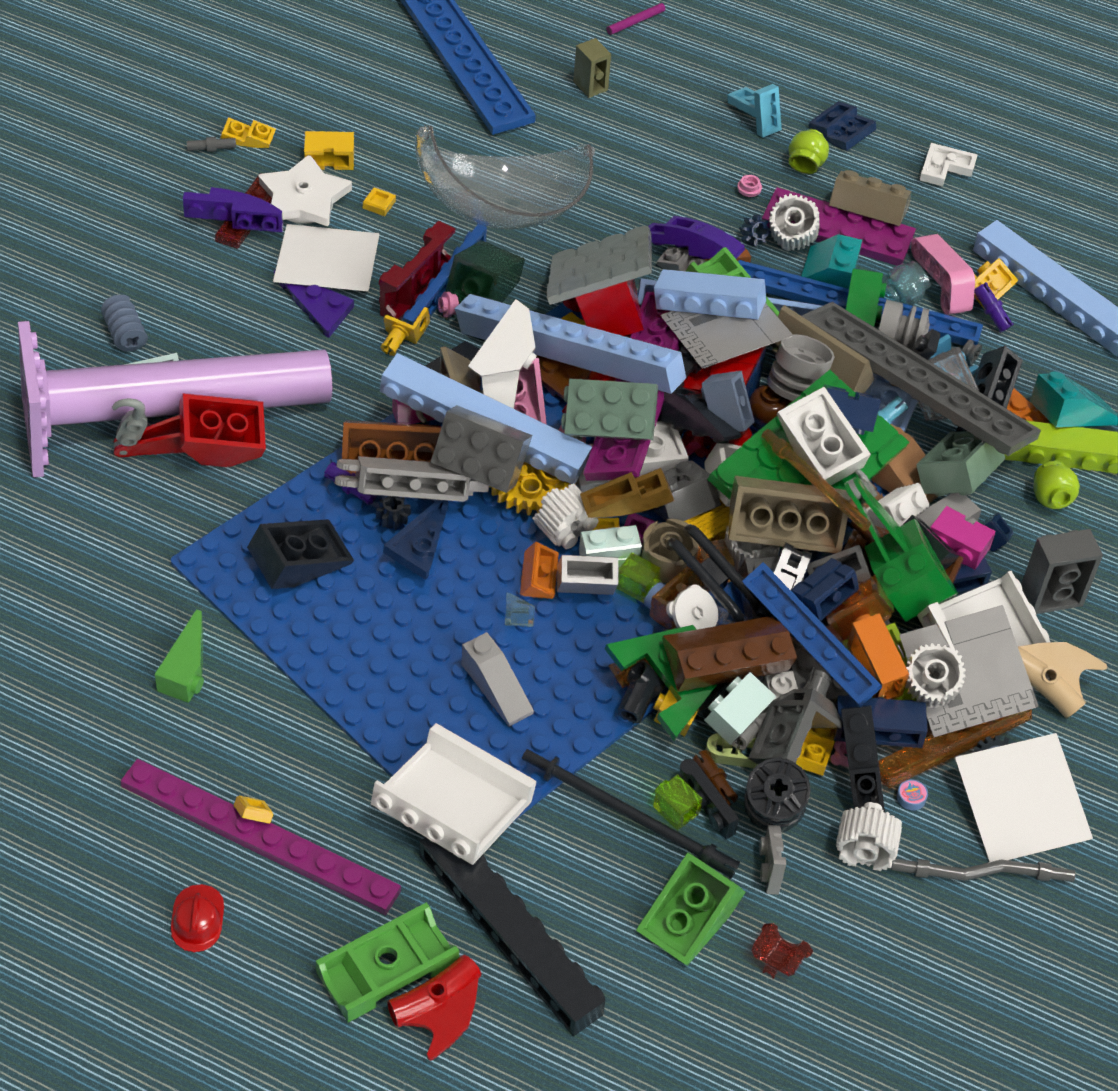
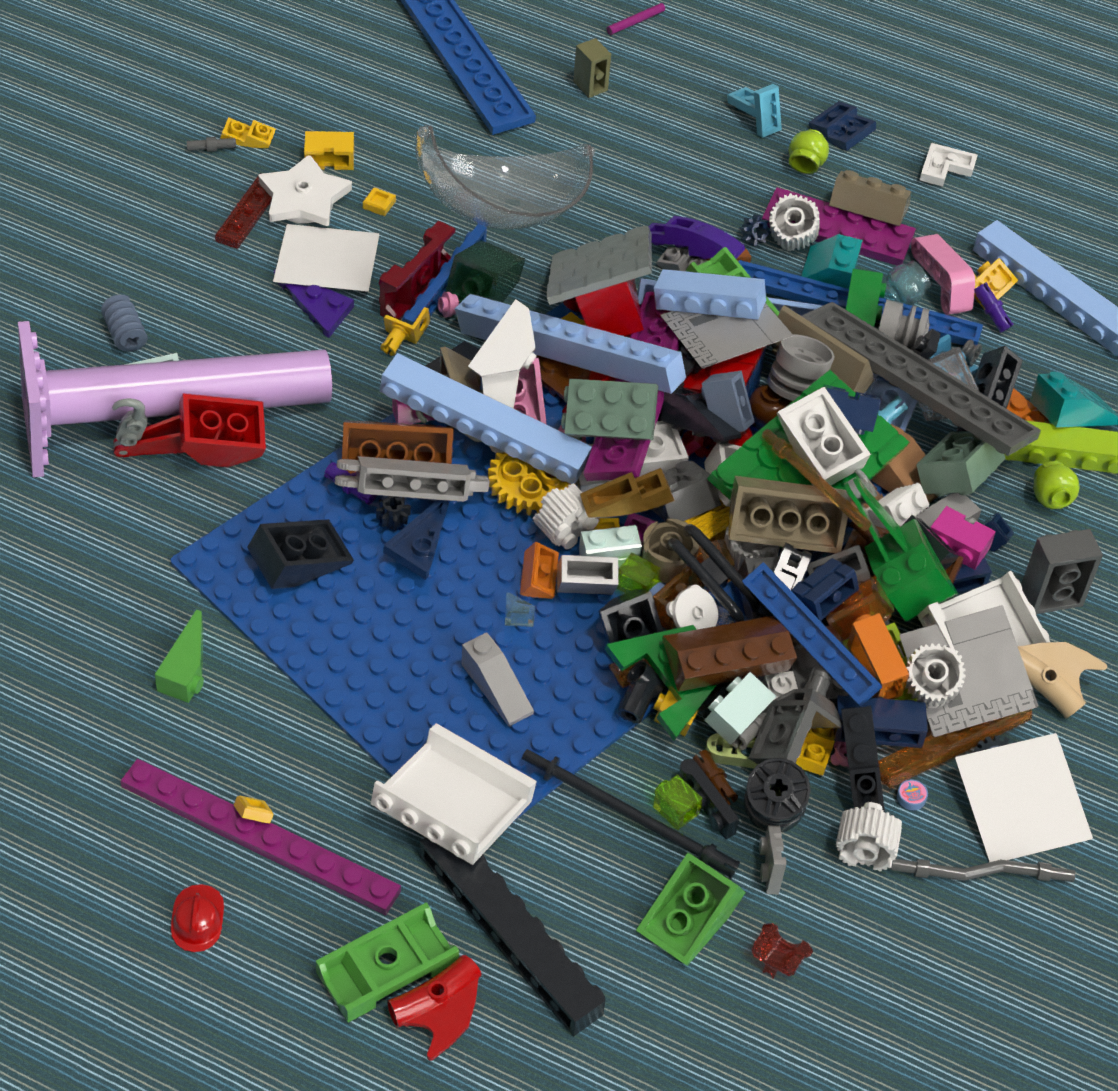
(234, 206): dark purple slope -> none
(481, 448): dark grey brick -> none
(630, 616): none -> black slope
(749, 186): bright pink plate -> none

